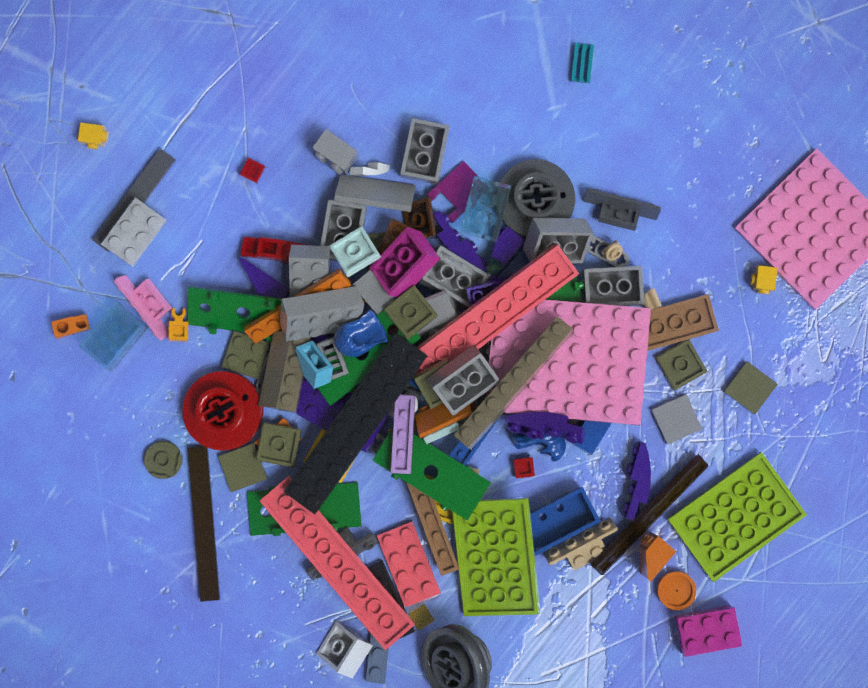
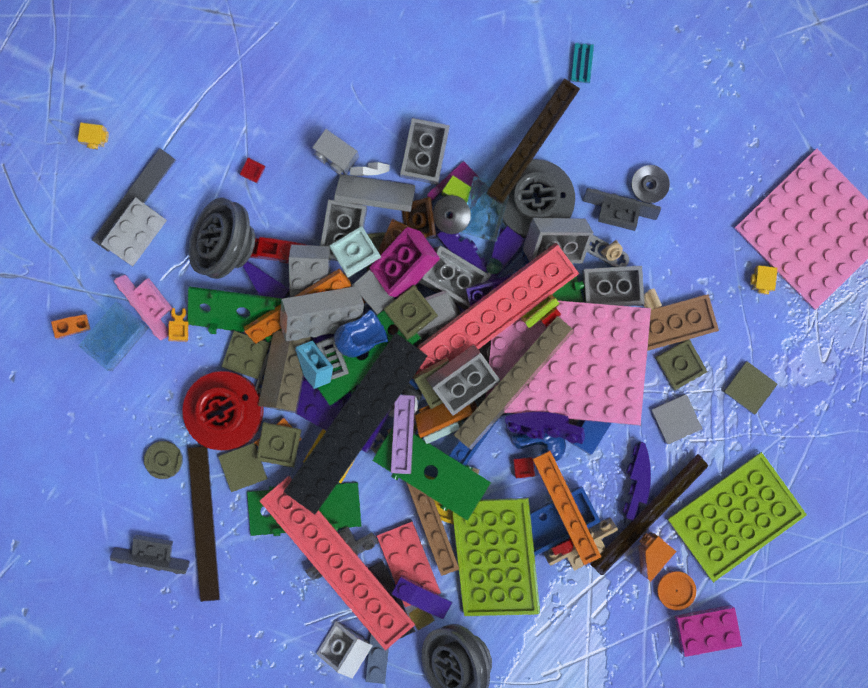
(150, 553): none -> dark grey bracket
(221, 239): none -> dark grey wheel
(421, 597): none -> dark purple slope
(457, 188): none -> lime brick
(461, 214): none -> flat silver dish
(532, 141): none -> dark brown tile
(539, 311): none -> lime tile
(549, 317): none -> red plate
(564, 547): none -> red plate
(567, 507): none -> orange plate
(657, 177): none -> flat silver dish

